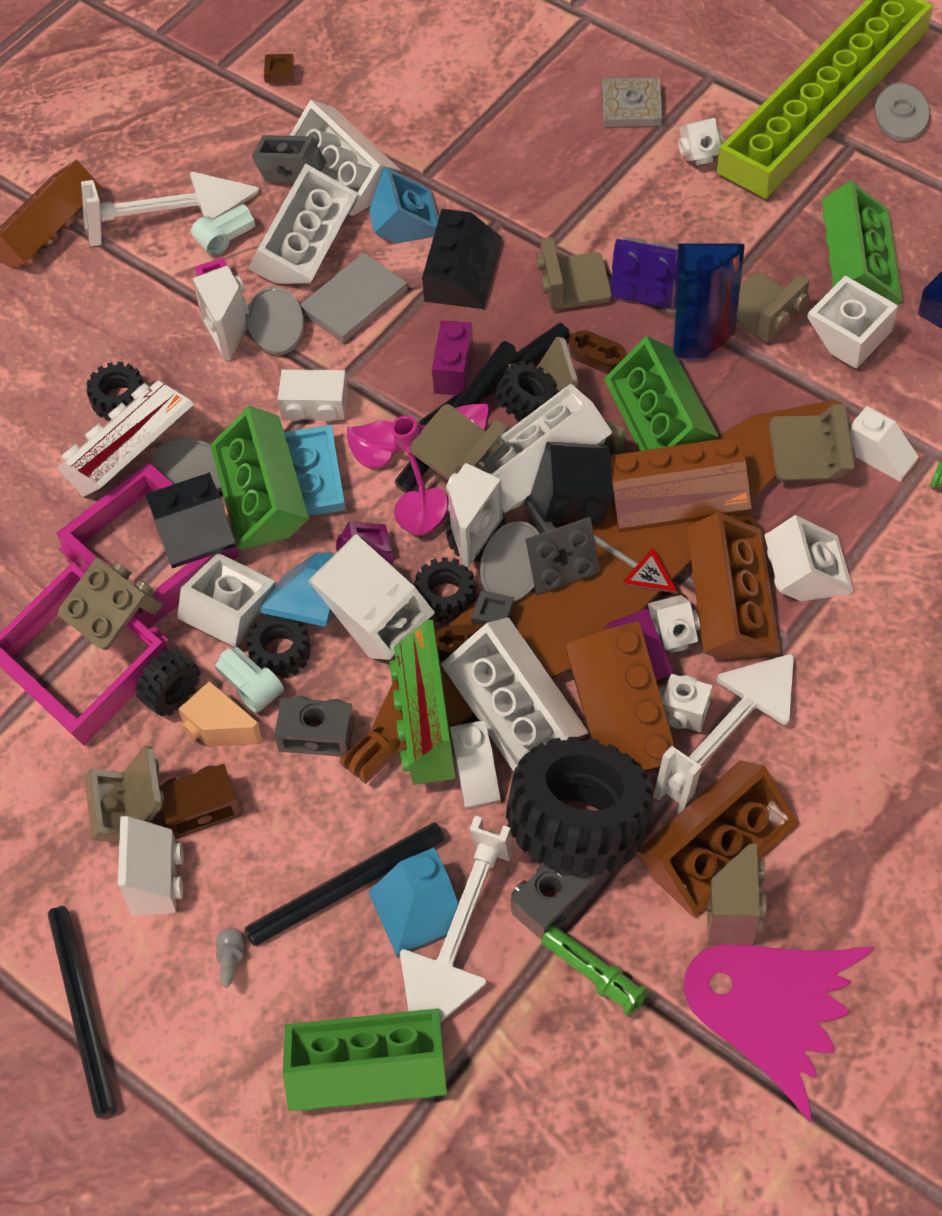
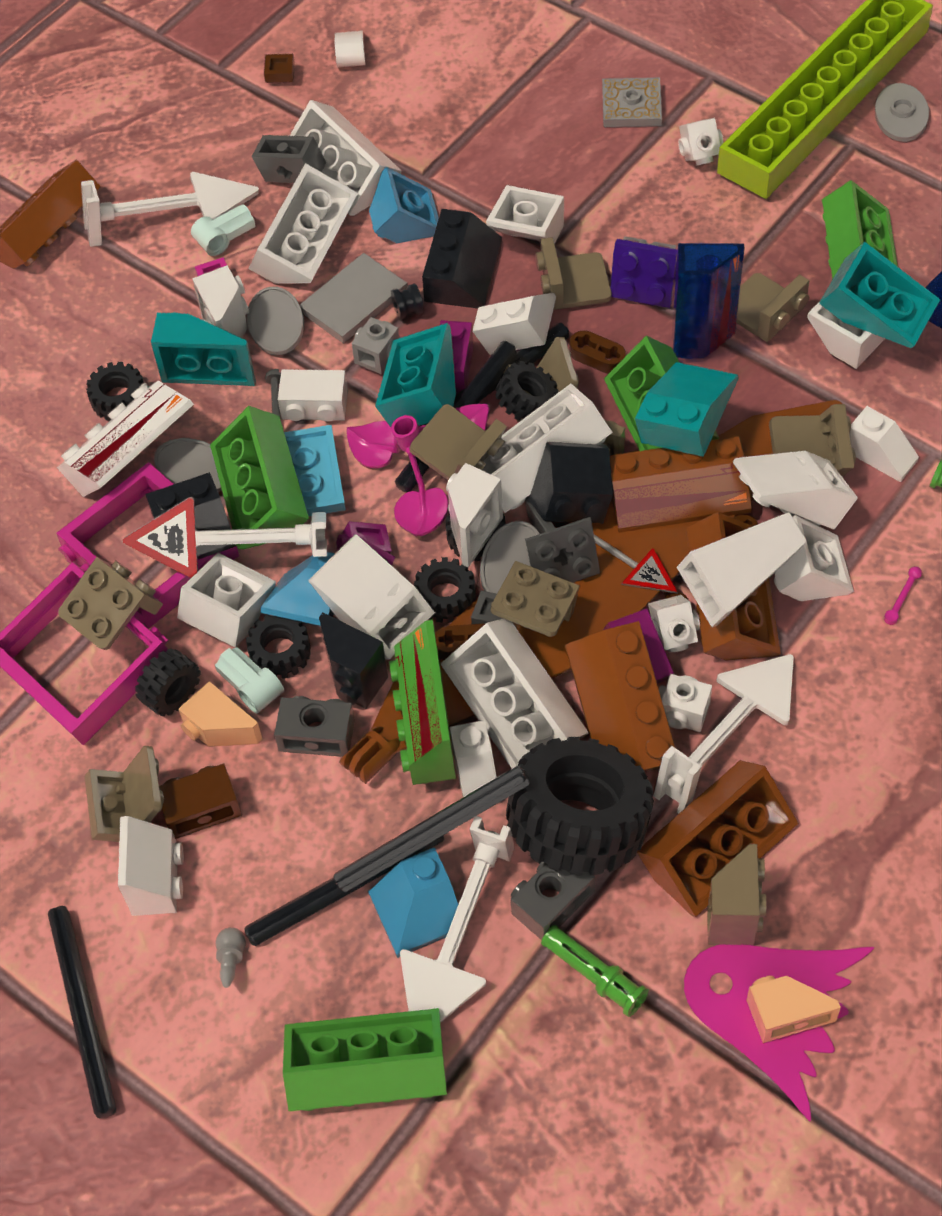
(175, 540): none -> piece
(199, 352): none -> teal slope
(273, 378): none -> dark grey piece
(349, 49): none -> white panel
(354, 661): none -> black slope
(373, 344): none -> light grey brick
(407, 301): none -> black wheel
(418, 376): none -> teal slope
(432, 828): none -> black axle
(517, 321): none -> white slope
(527, 214): none -> white slope
(535, 599): none -> dark tan bracket
(685, 408): none -> teal slope
(735, 566): none -> white slope
(788, 1007): none -> light nougat slope
(798, 485): none -> white slope
(879, 297): none -> teal slope
(891, 616): none -> dark pink hinge

